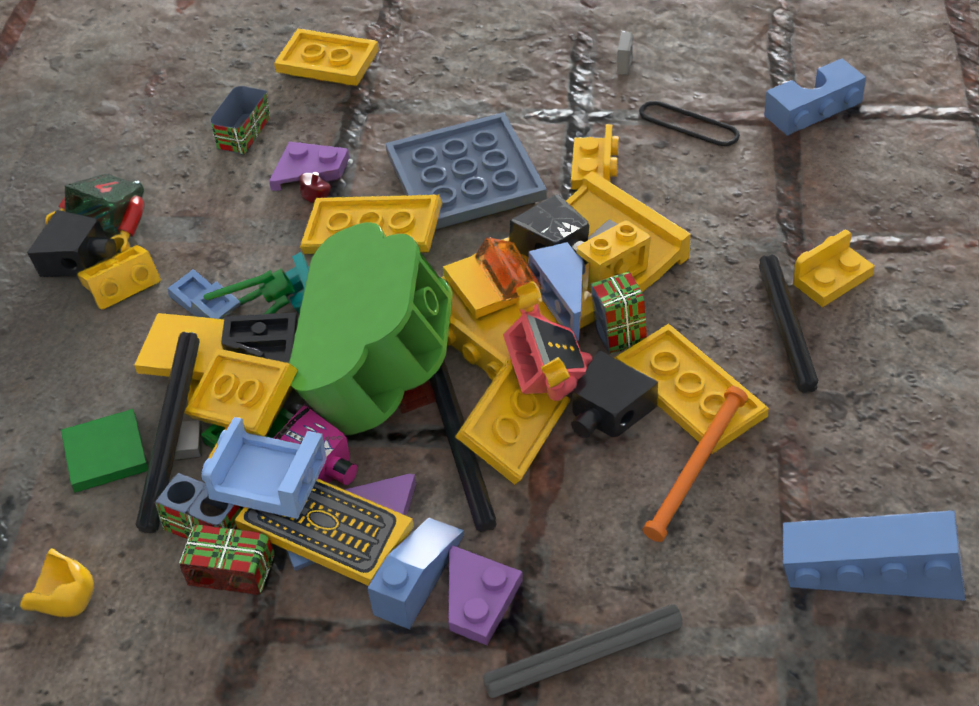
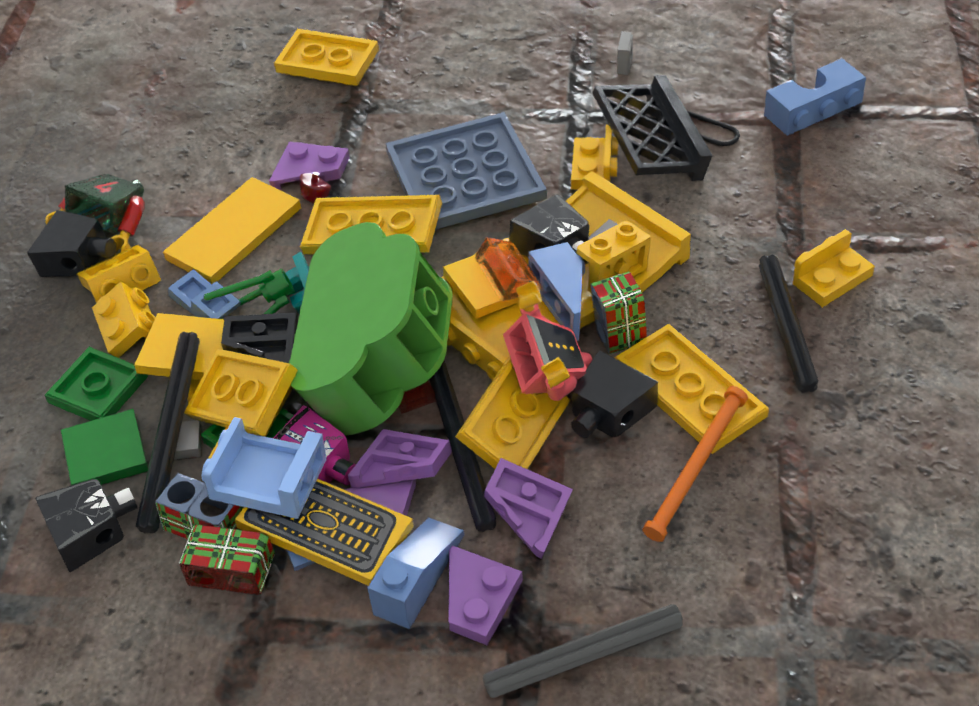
(61, 588): yellow hair -> none
(84, 520): none -> black torso
(95, 385): none -> green tile
(123, 318): none -> yellow bracket
(232, 230): none -> yellow tile
(240, 105): piece -> none
(399, 458): none -> medium lavender wing
(527, 503): none -> medium lavender wing
(672, 123): none -> black fence
(877, 555): medium blue wedge -> none

